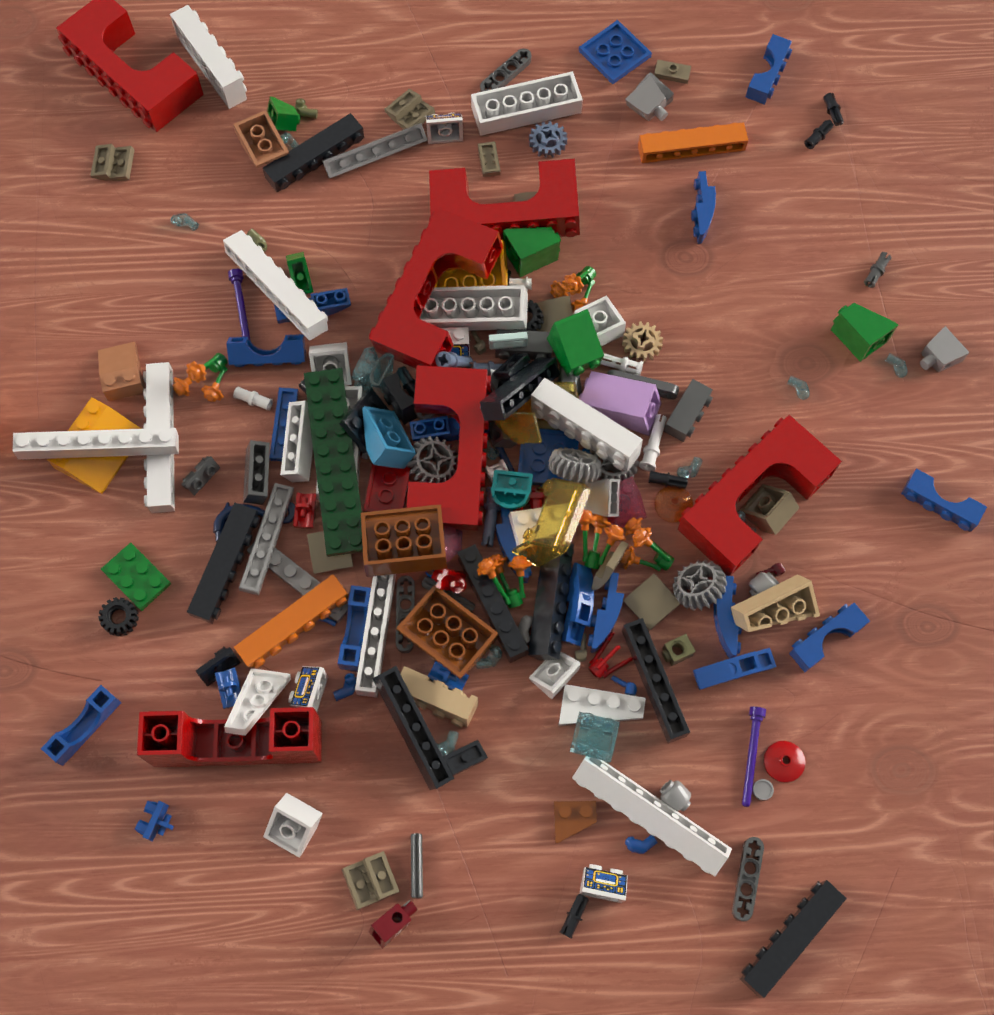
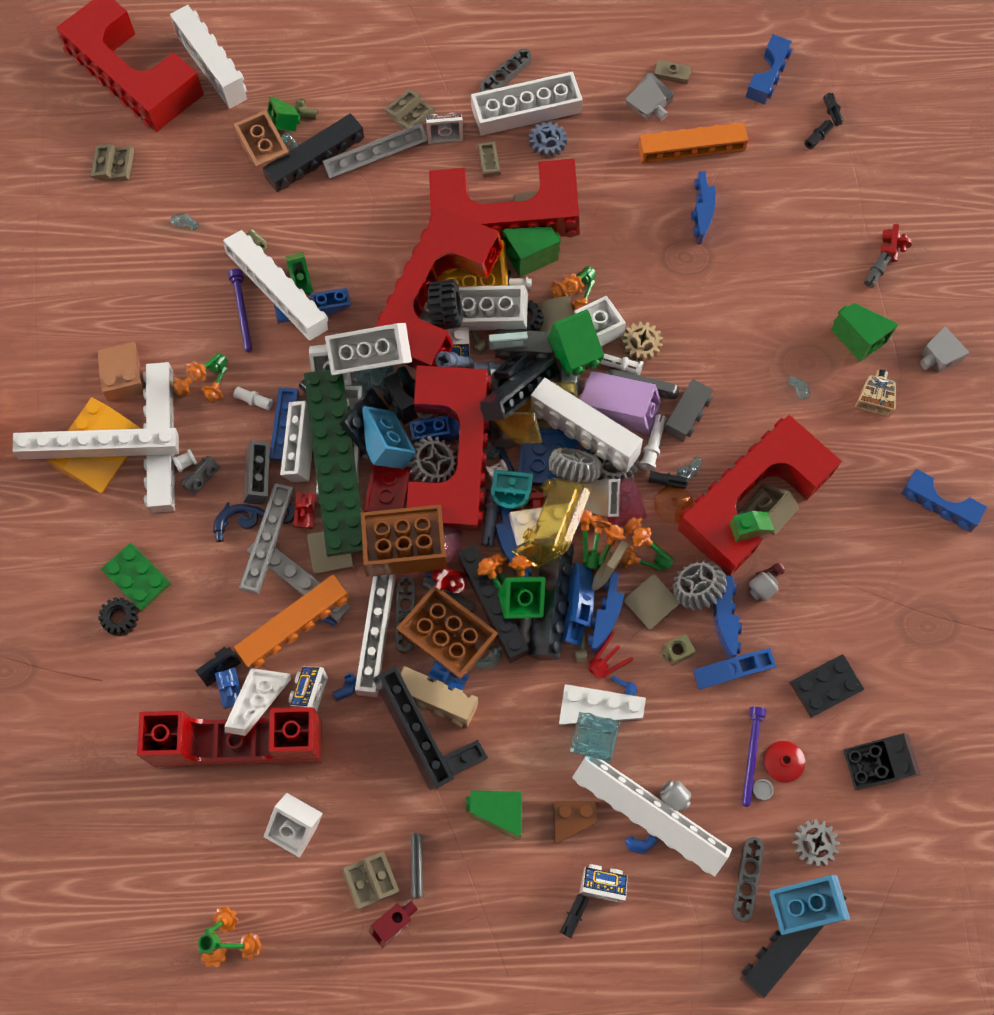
(68, 741): blue arch -> none
(158, 812): blue hips -> none
(184, 460): none -> white bush
(214, 950): none -> orange plant
(223, 563): black brick -> none
(243, 352): blue arch -> none
(352, 643): blue arch -> none
(368, 348): none -> white brick
(445, 304): none -> black tyre
(449, 745): clear light blue arm -> none
(497, 810): none -> green slope
(522, 597): none -> green slope
(554, 674): white slope -> none
(615, 52): blue plate -> none
(655, 681): black brick -> none
(751, 525): none -> green slope
(777, 605): tan wedge -> none
(809, 904): none -> dark azure slope
(819, 834): none -> light grey gear
(827, 686): none -> black plate
(847, 622): blue arch -> none
(878, 395): none -> torso
(882, 761): none -> black slope
(897, 242): none -> red hips
(899, 365): clear light blue arm -> none

